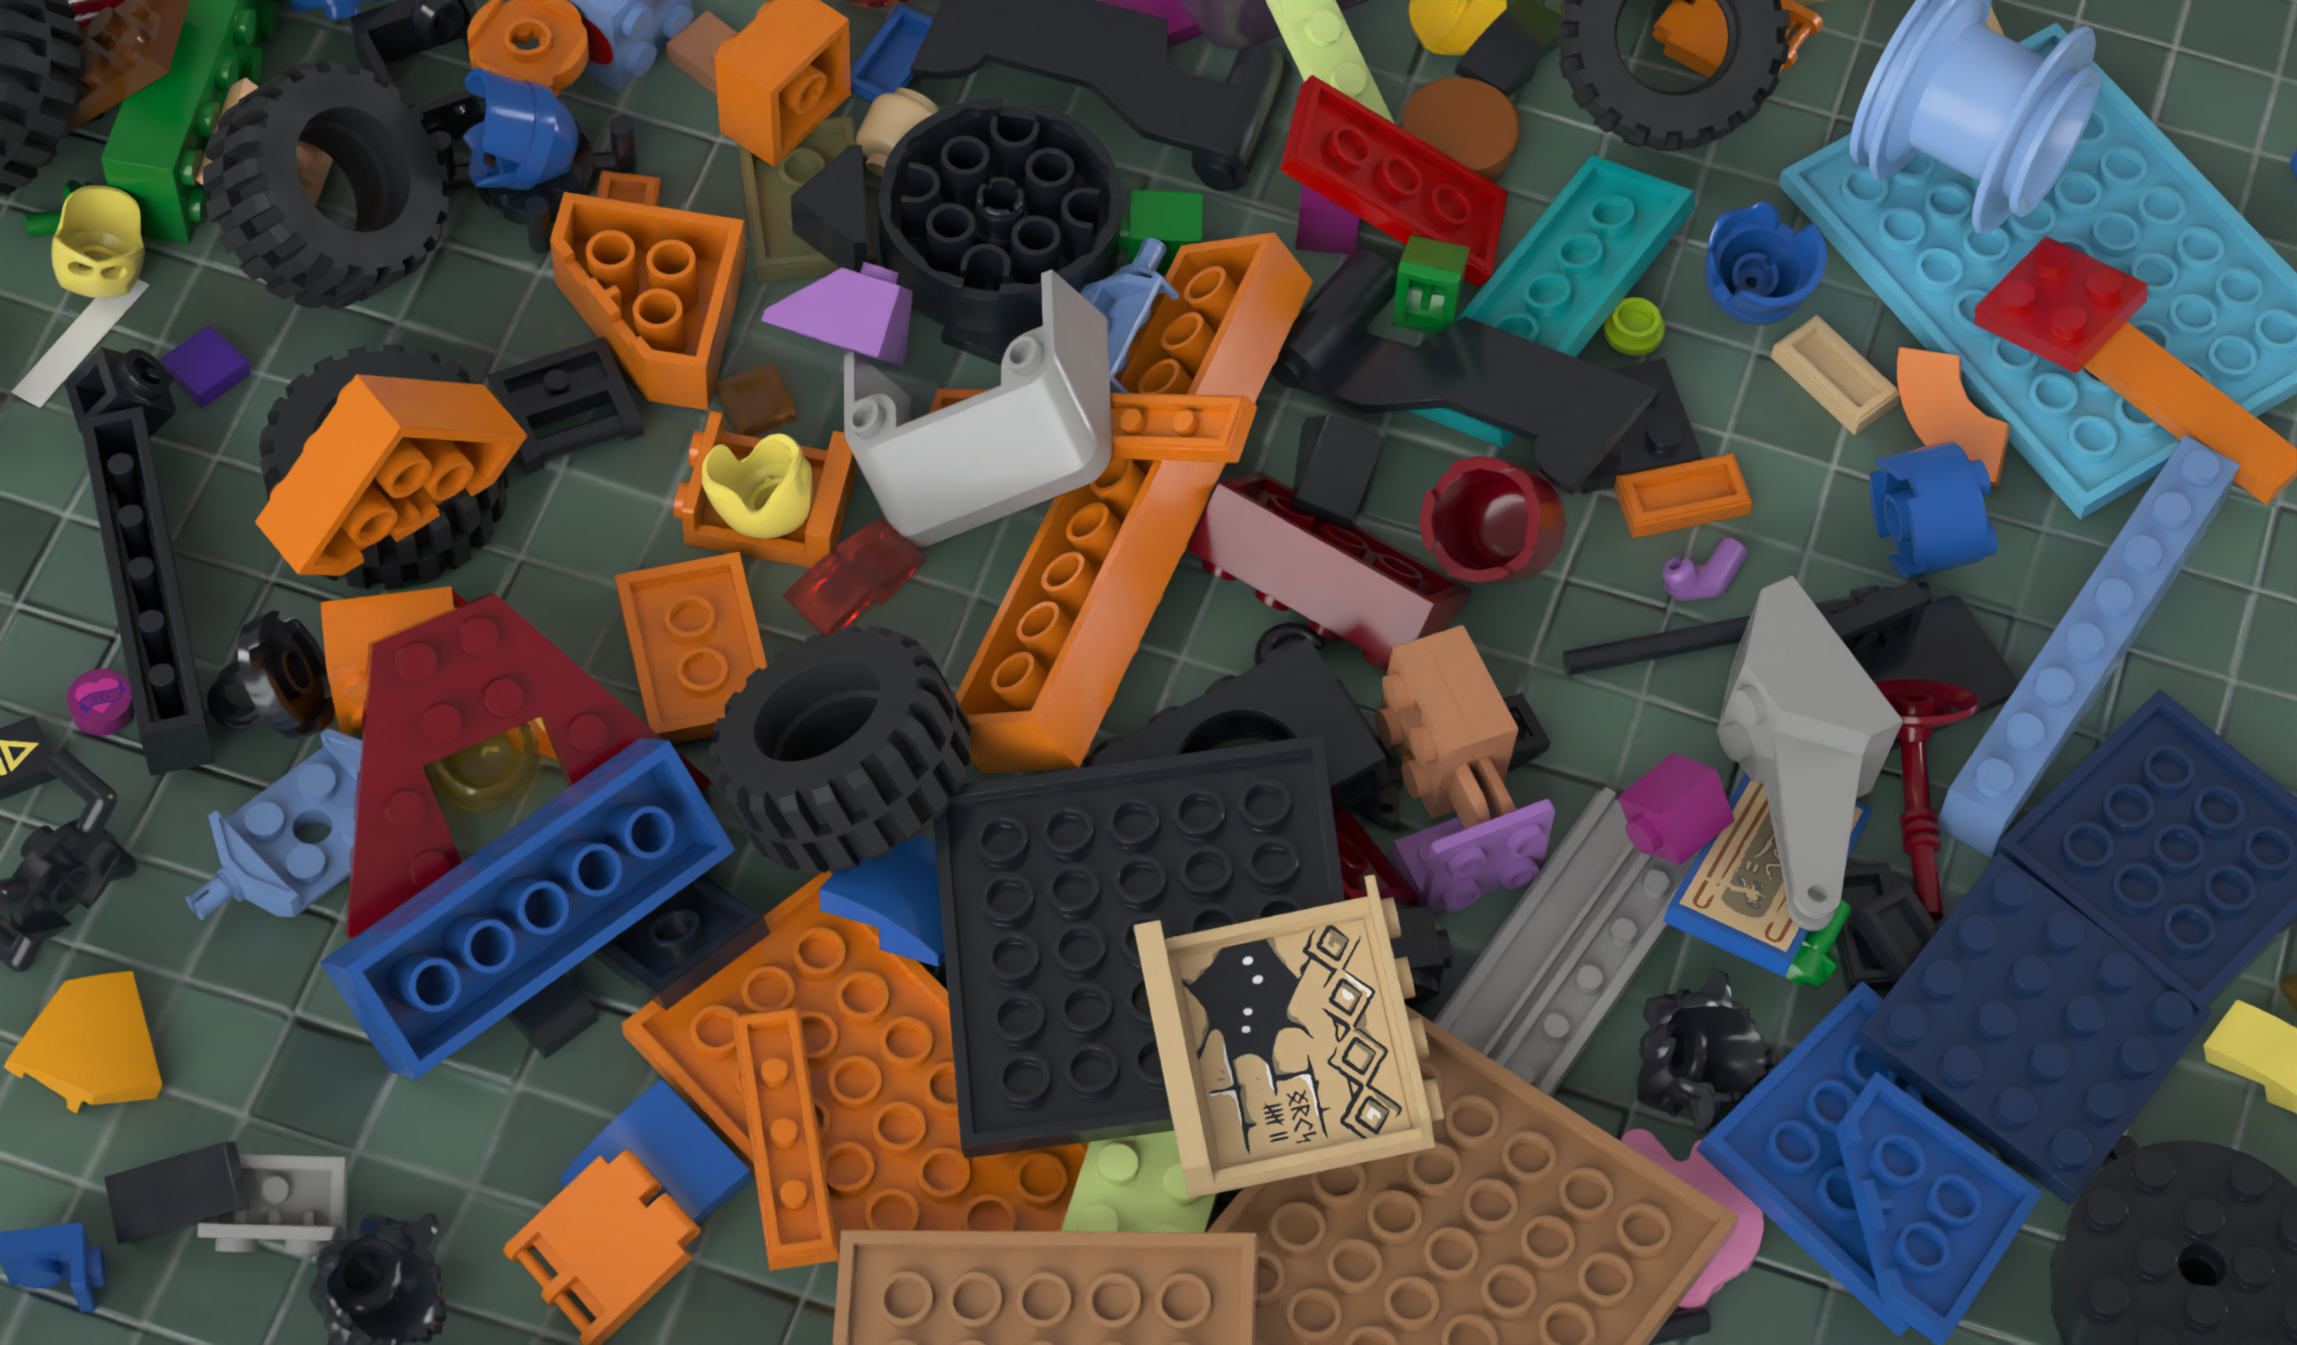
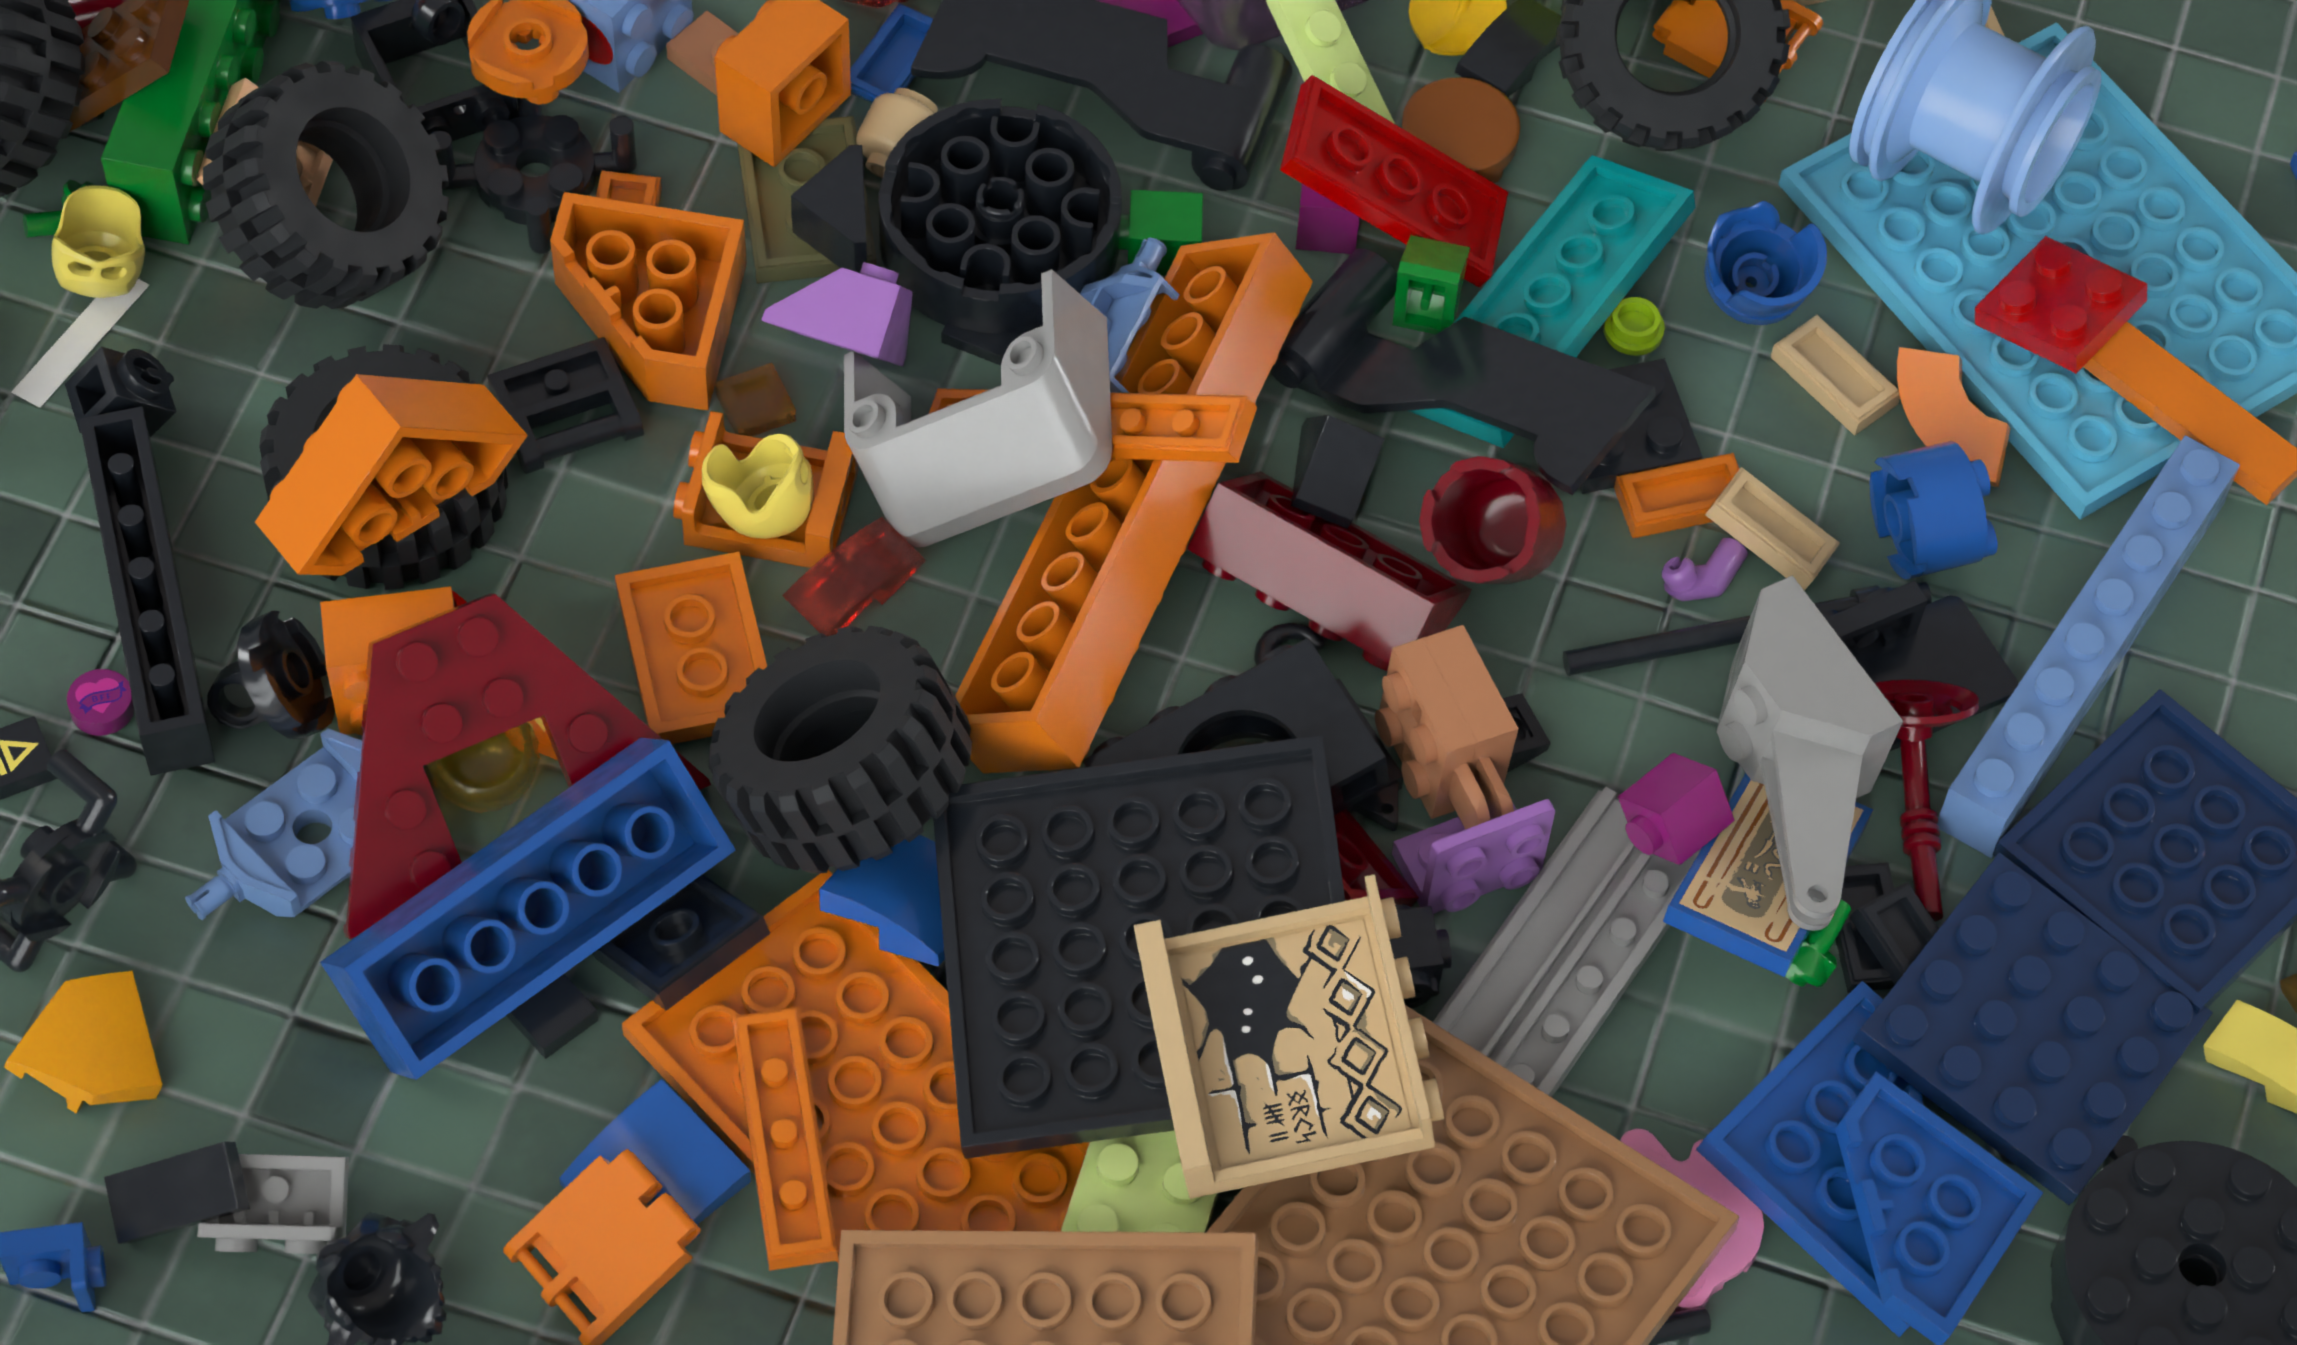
(205, 366): dark purple tile -> none
(523, 129): blue helmet -> none
(1699, 1052): black hair -> none
(1772, 528): none -> tan tile

